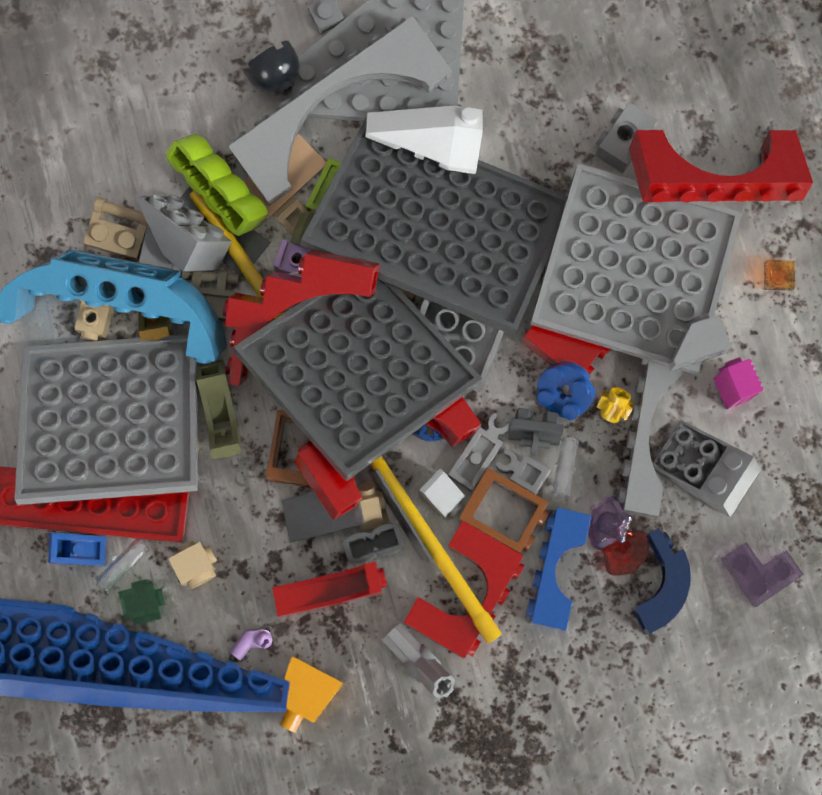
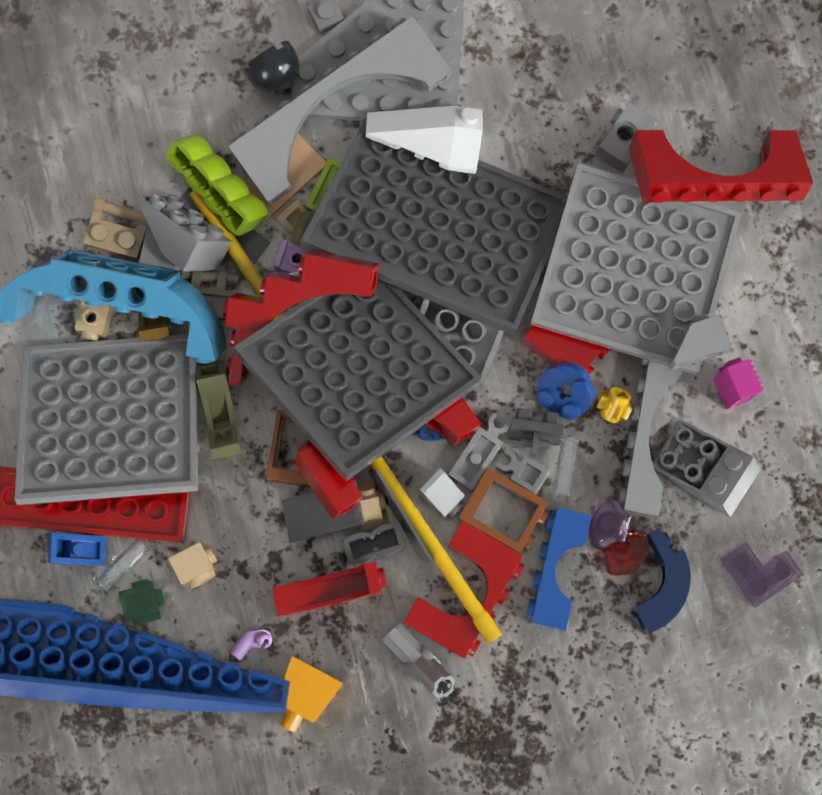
(779, 275): clear orange plate -> none

